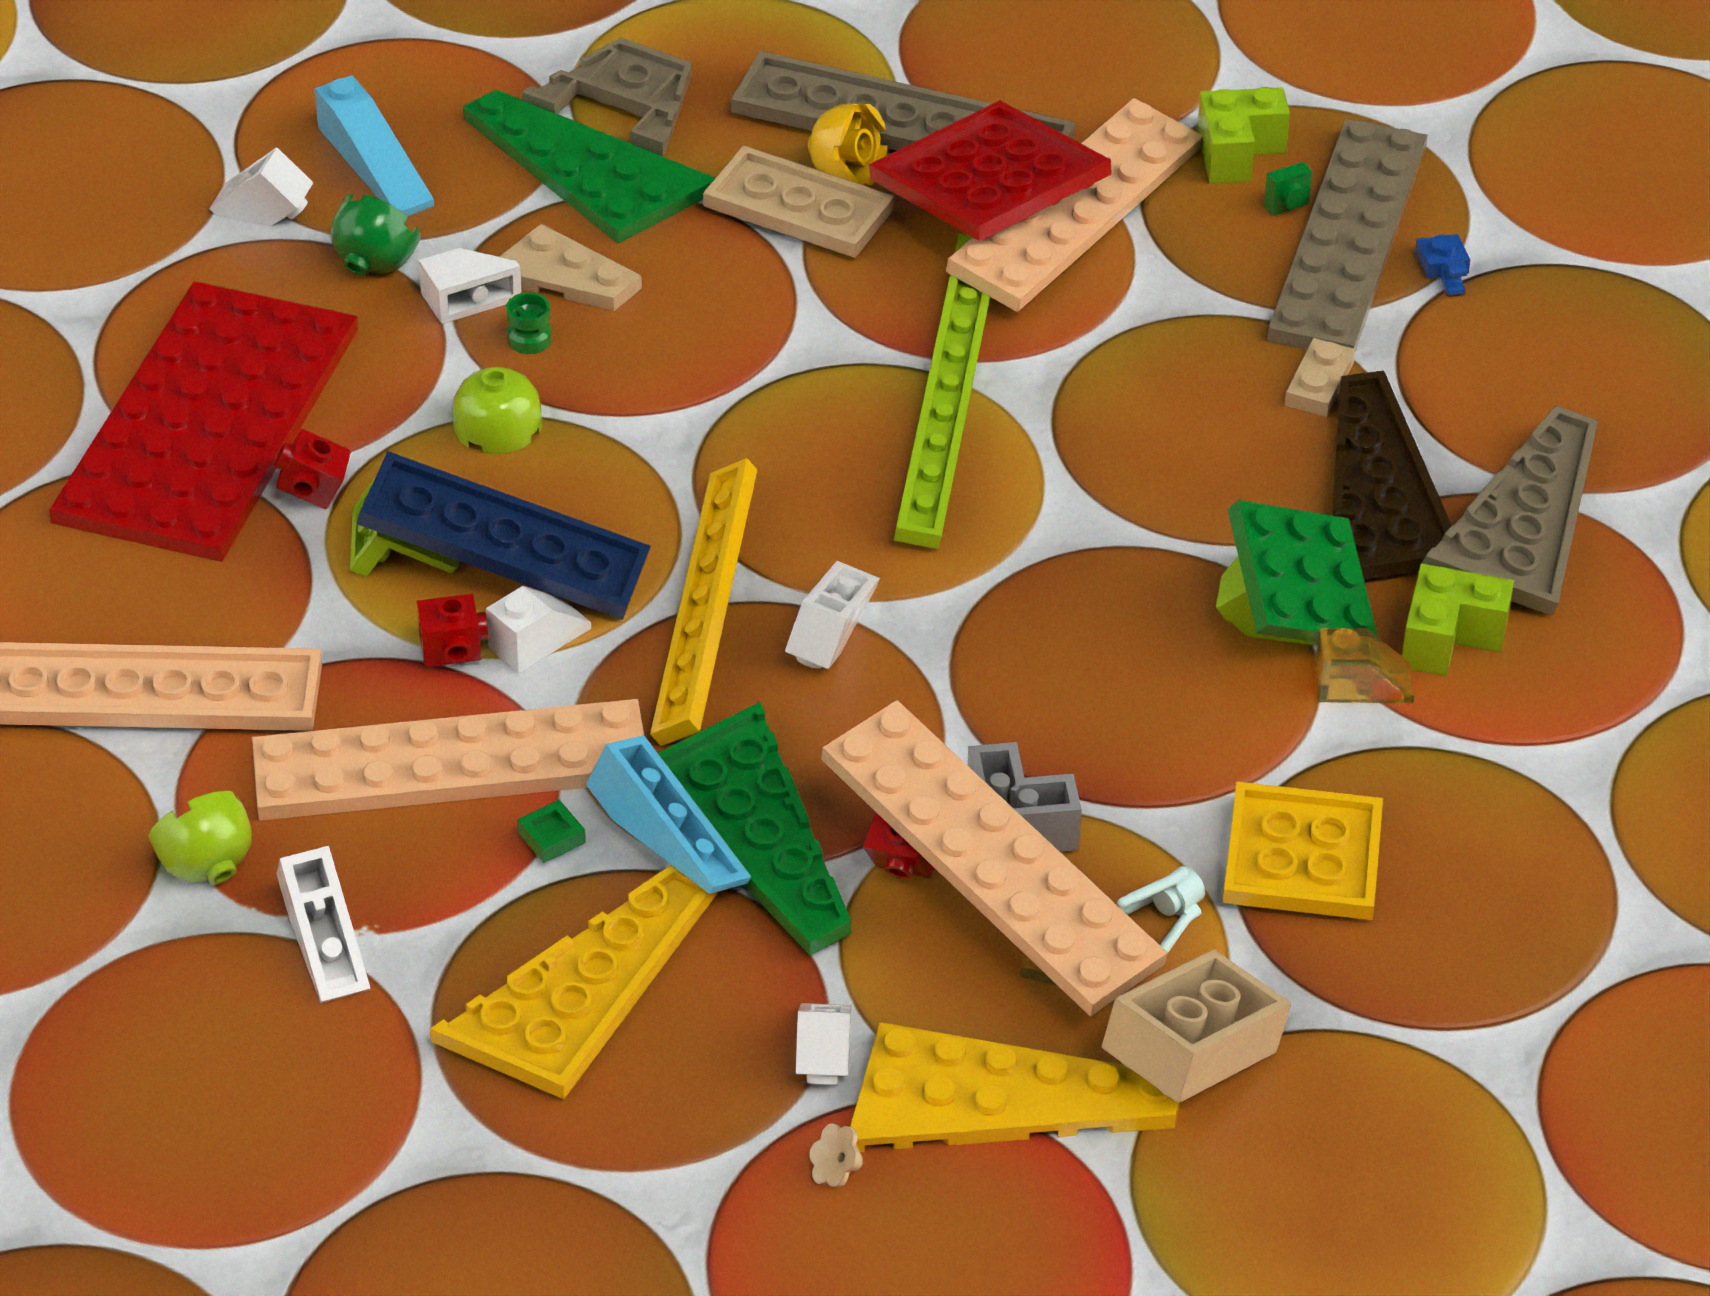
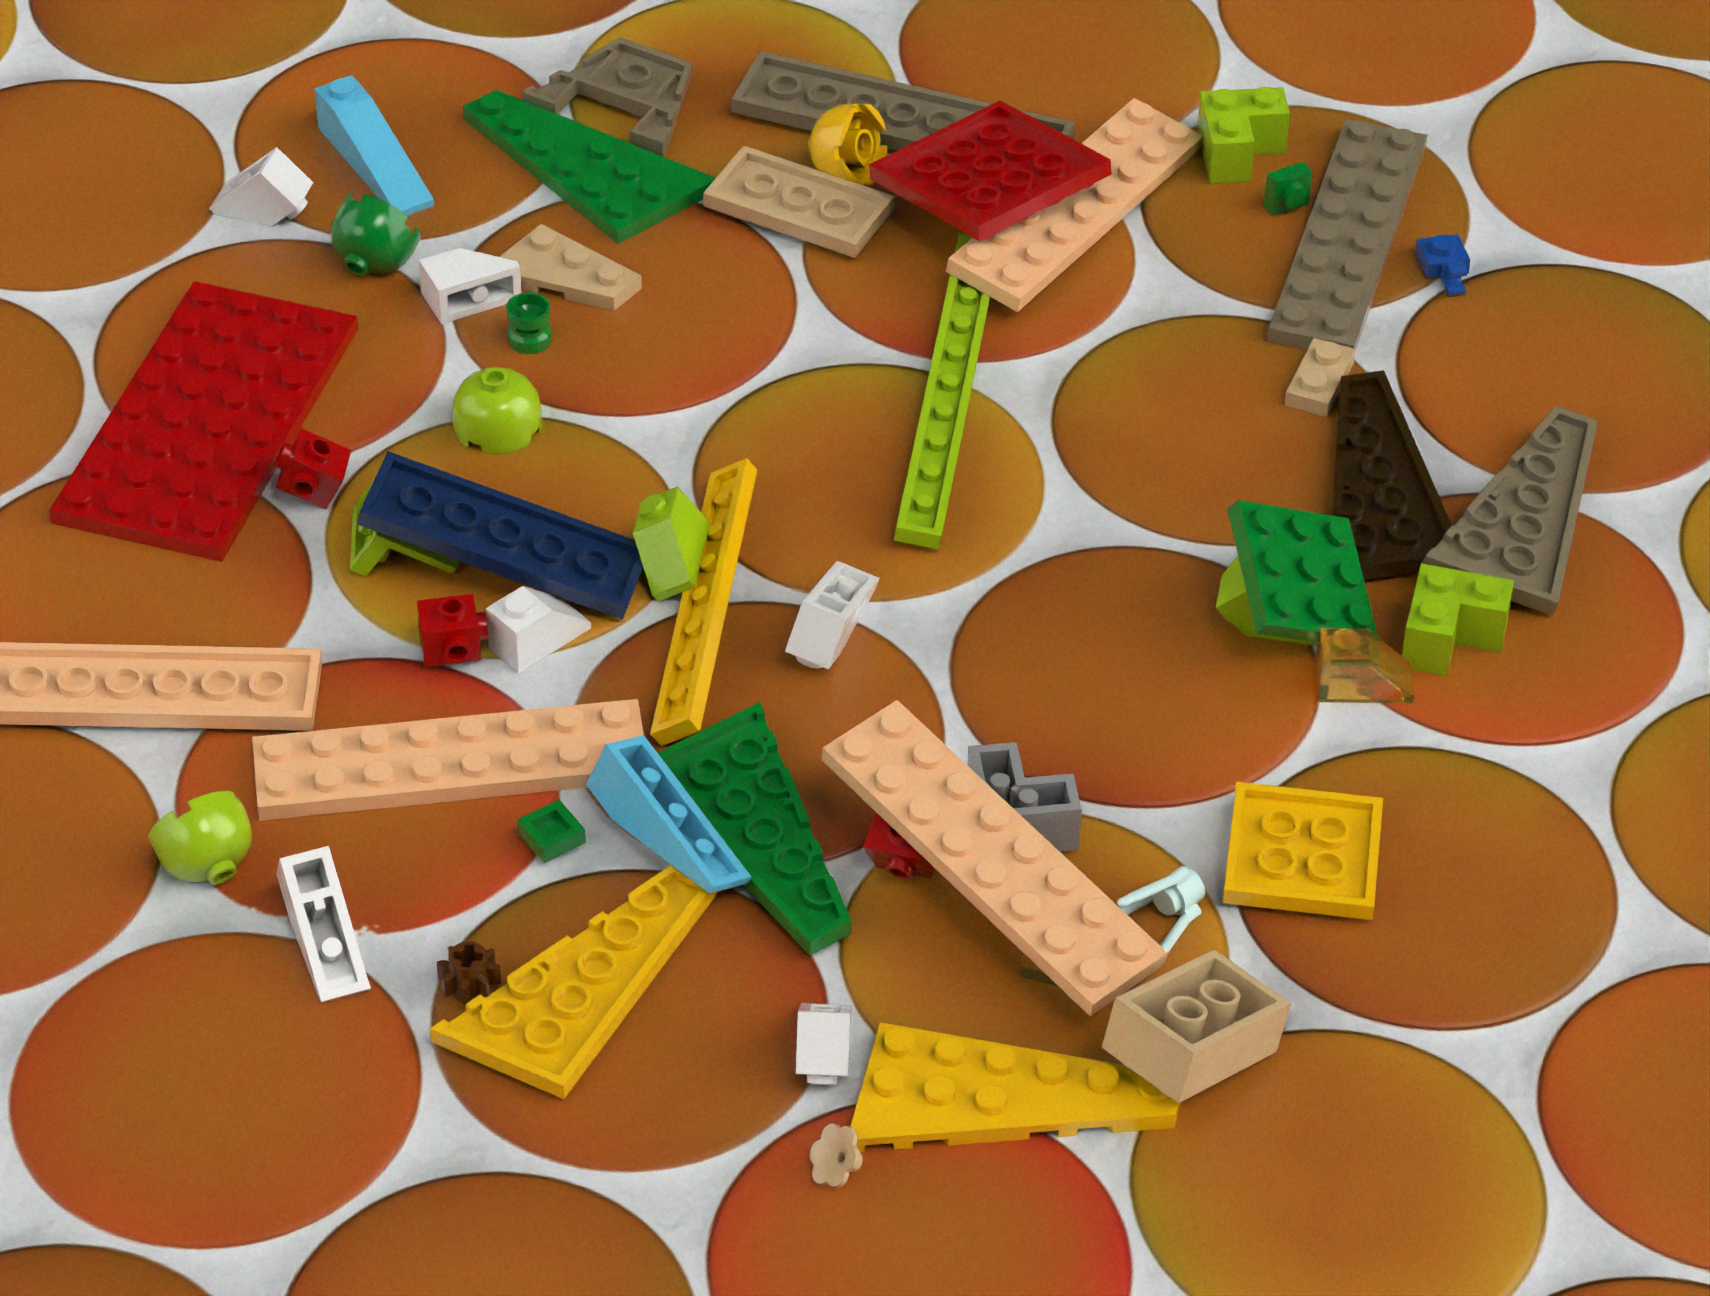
(468, 971): none -> reddish brown gear
(670, 542): none -> lime slope

